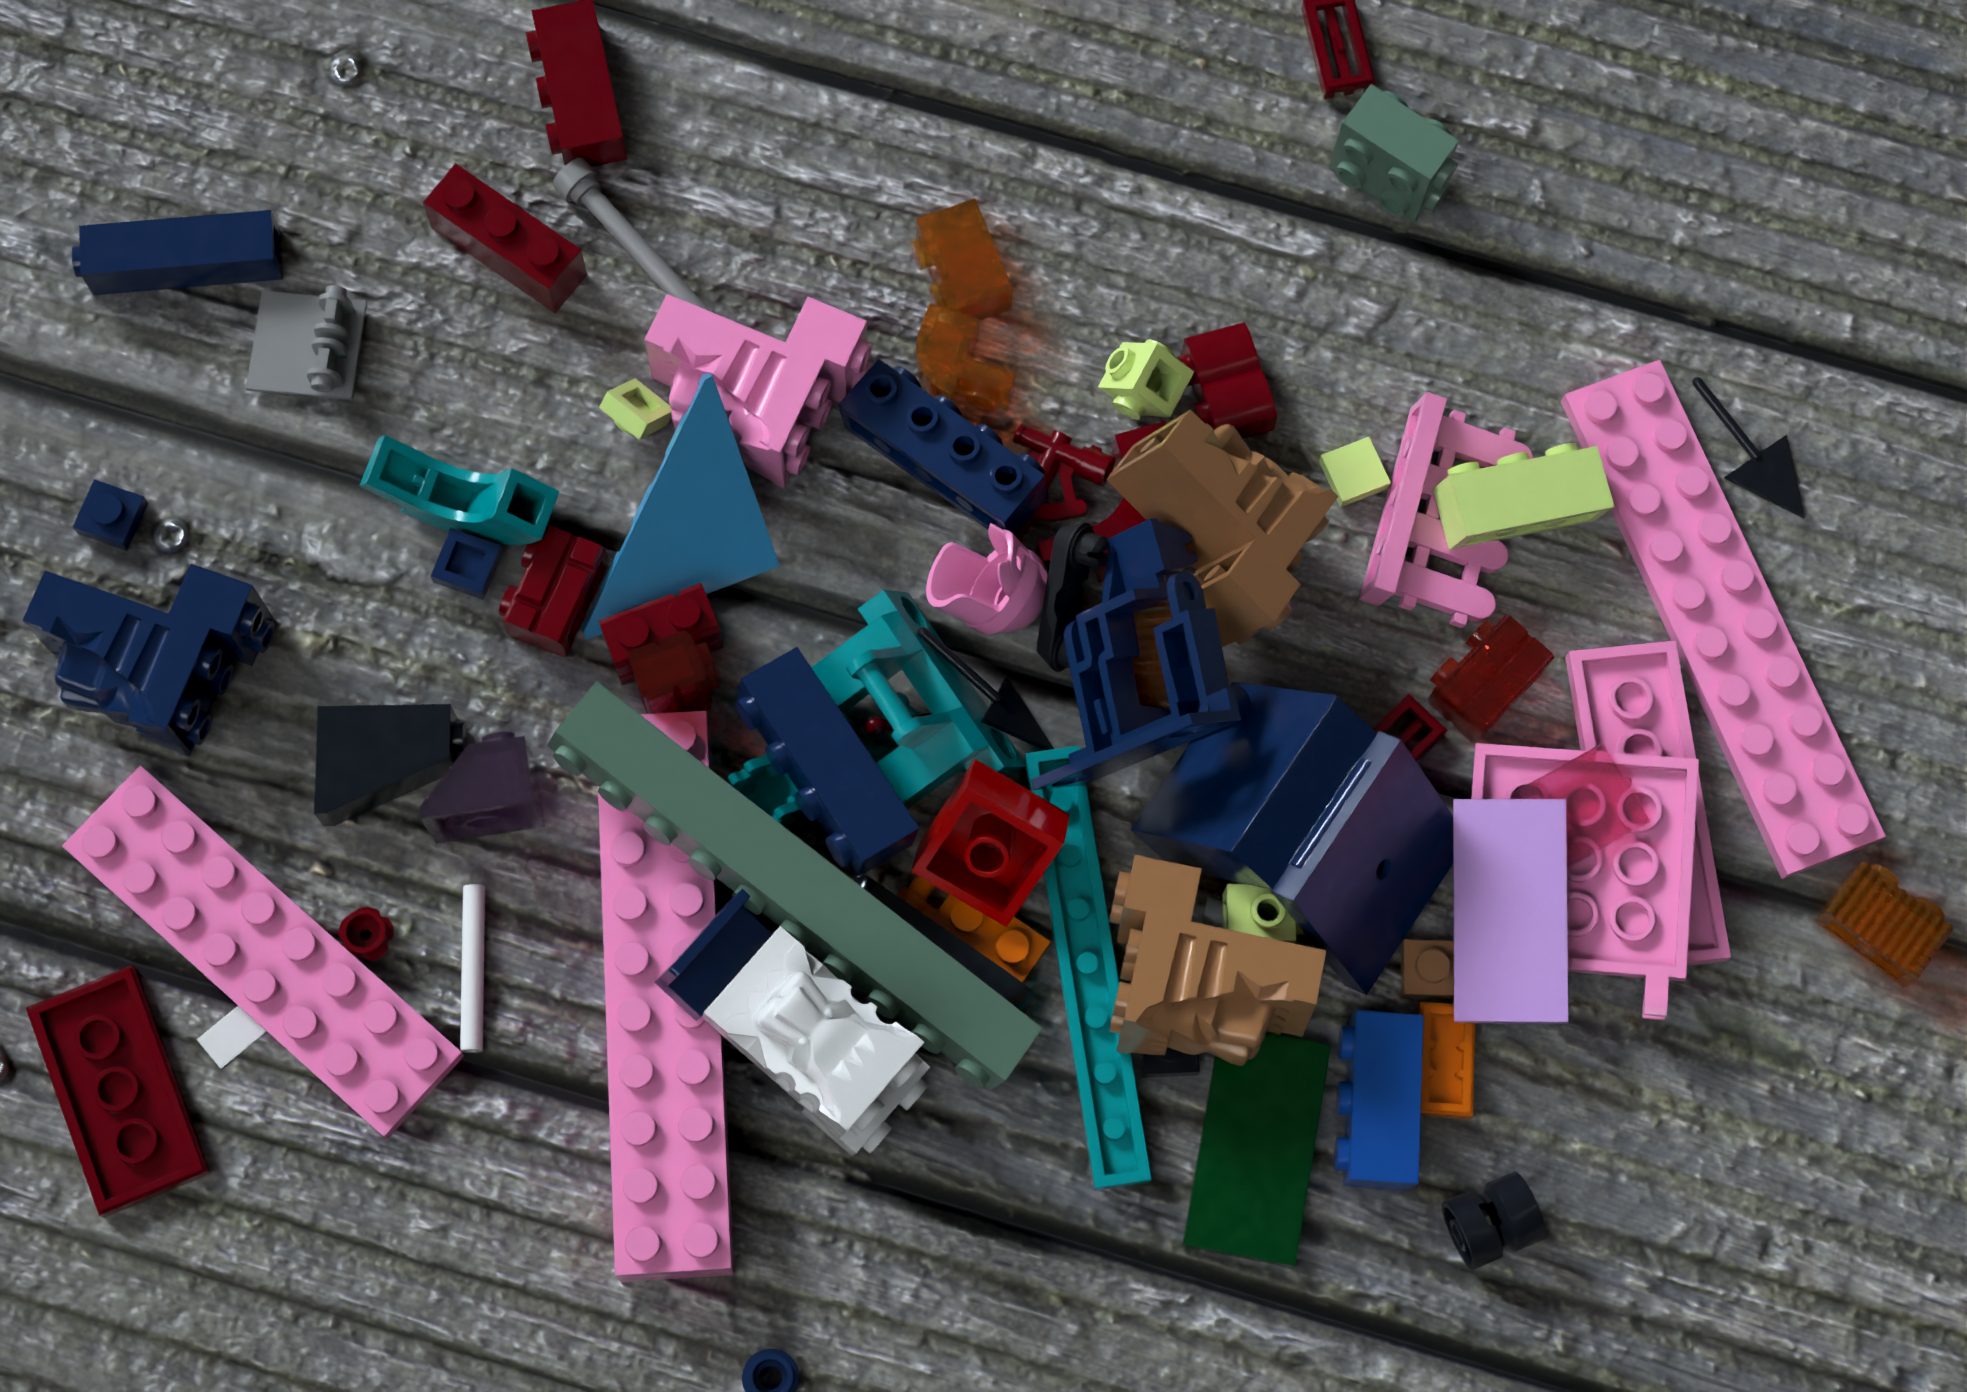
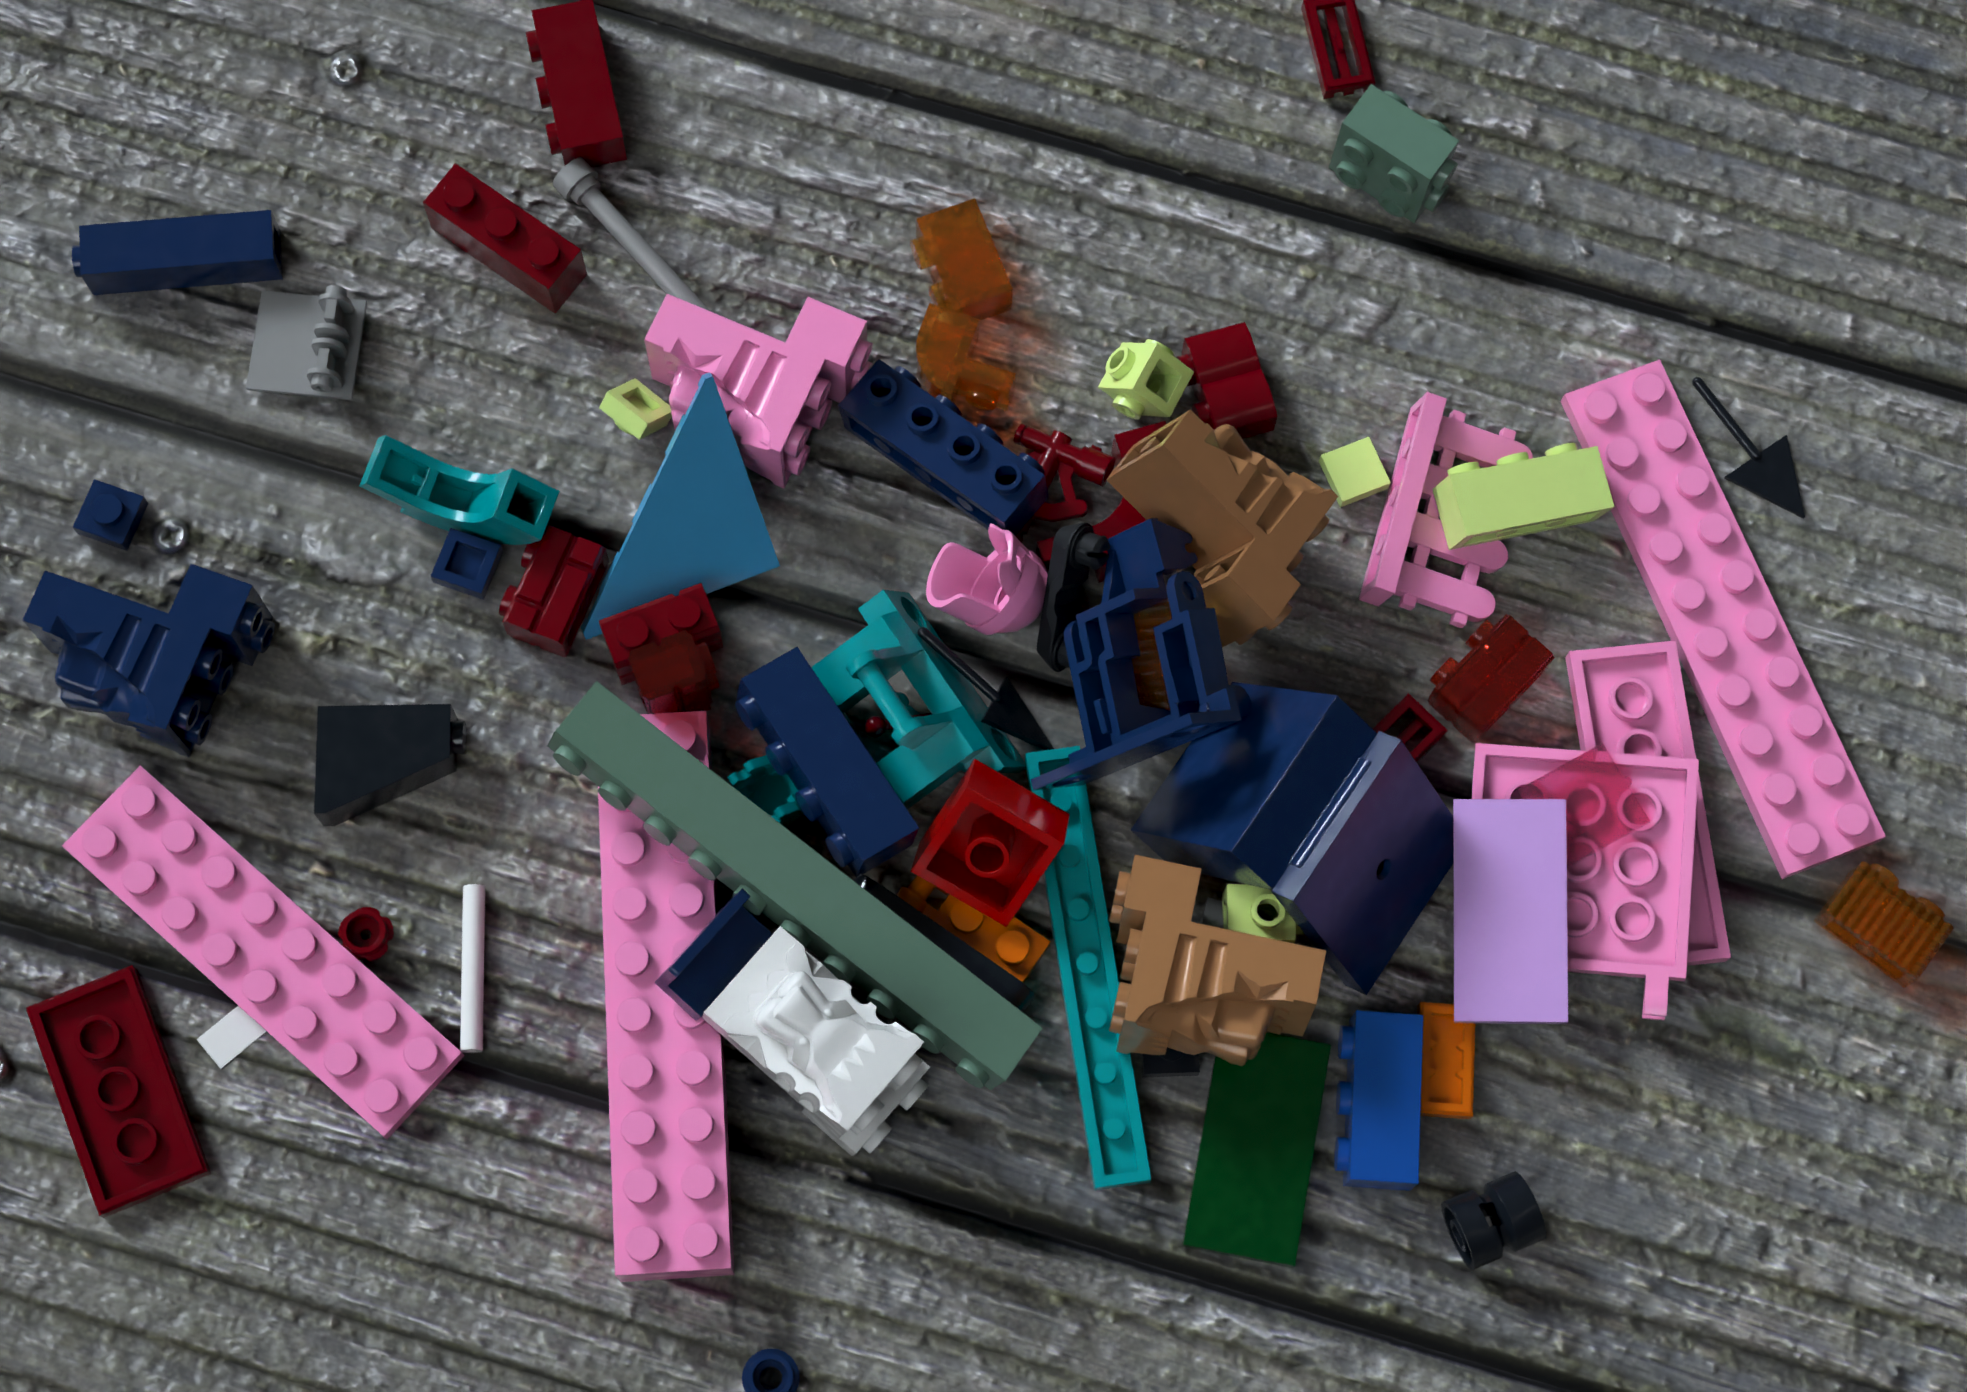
(486, 792): clear purple slope -> none
(1427, 969): medium nougat plate -> none

